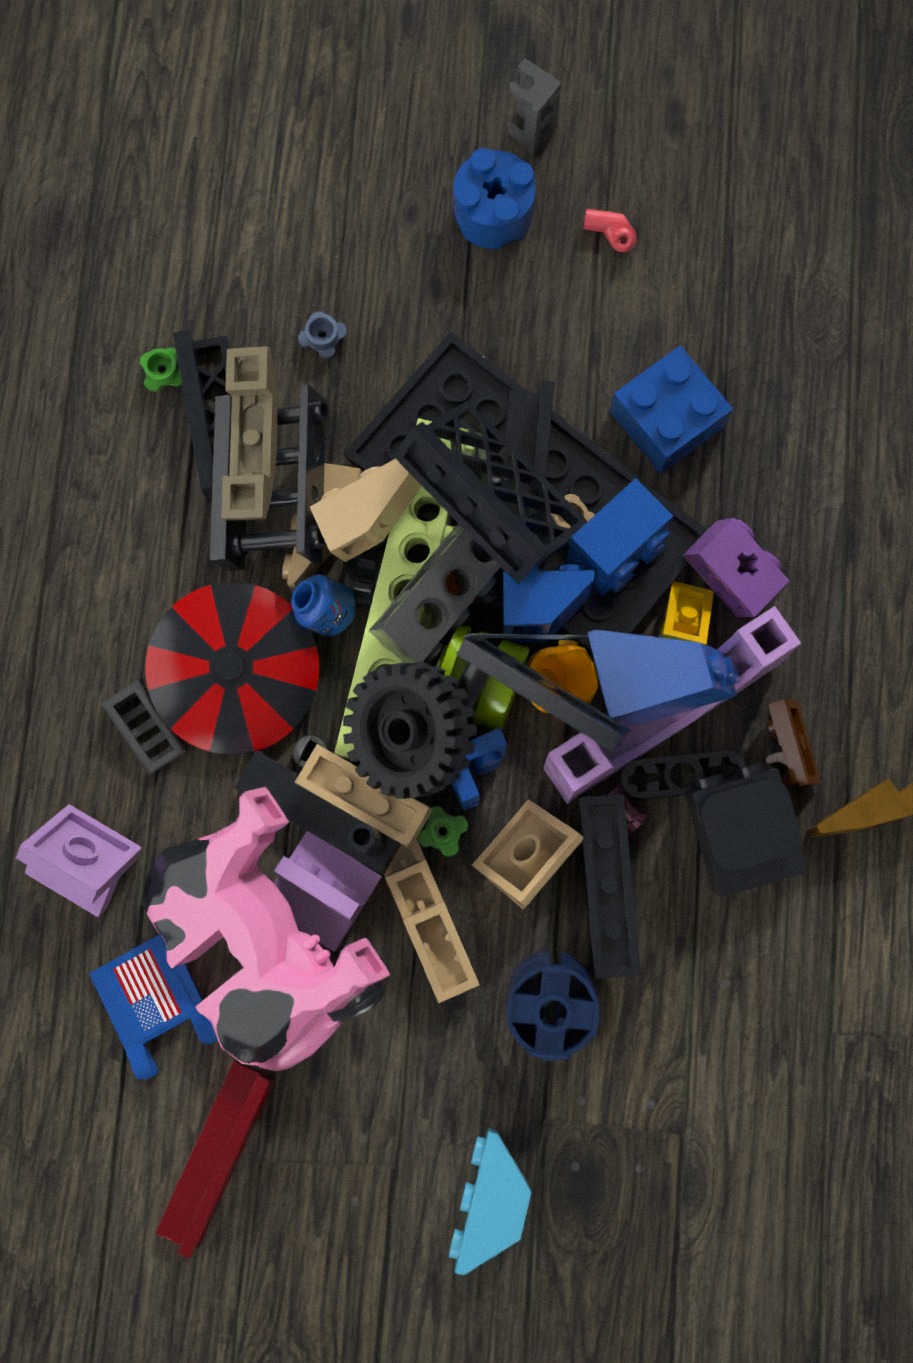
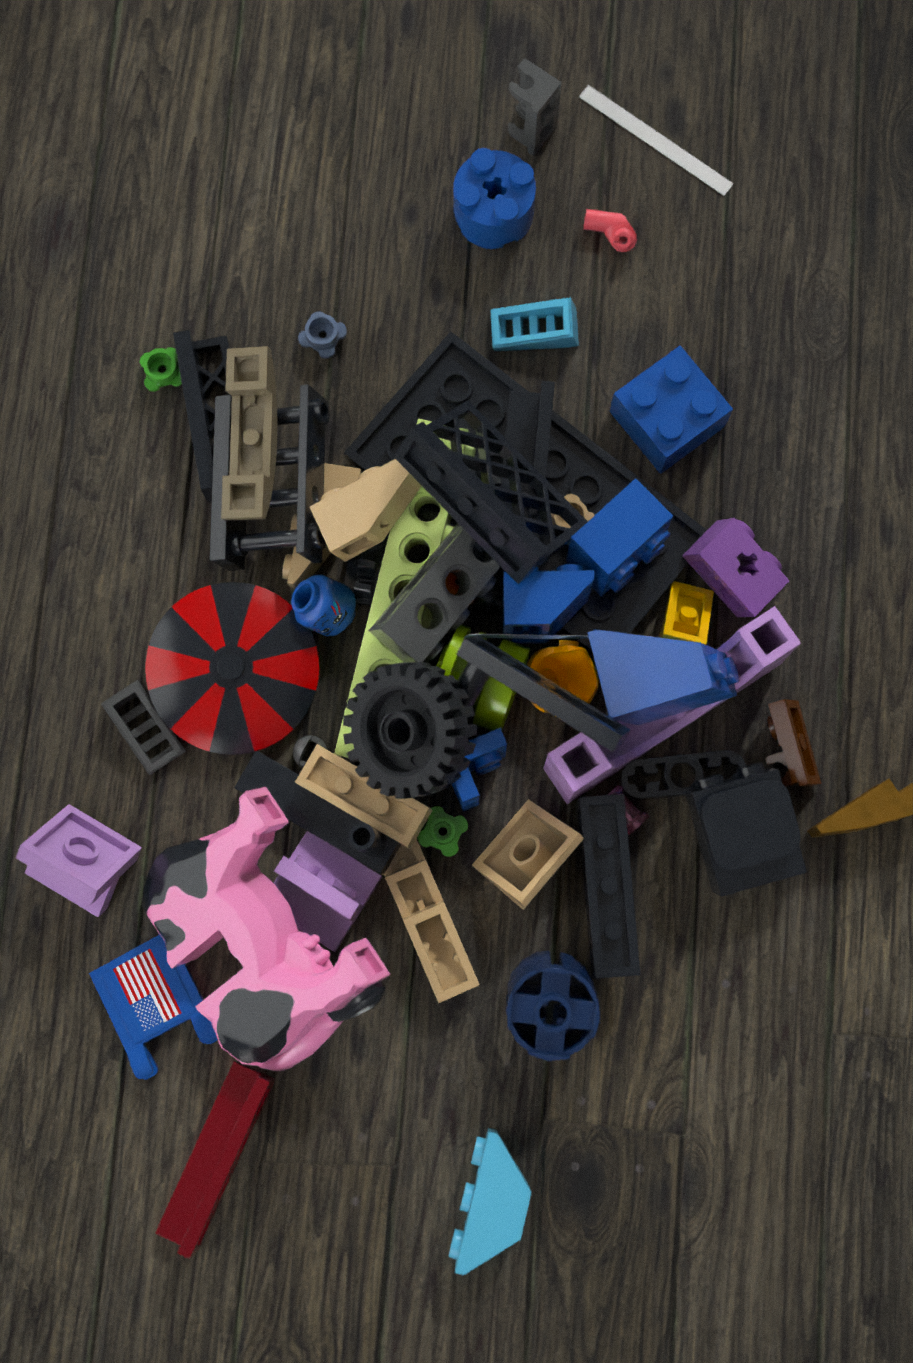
(535, 340): none -> medium azure slope
(656, 140): none -> white sticker

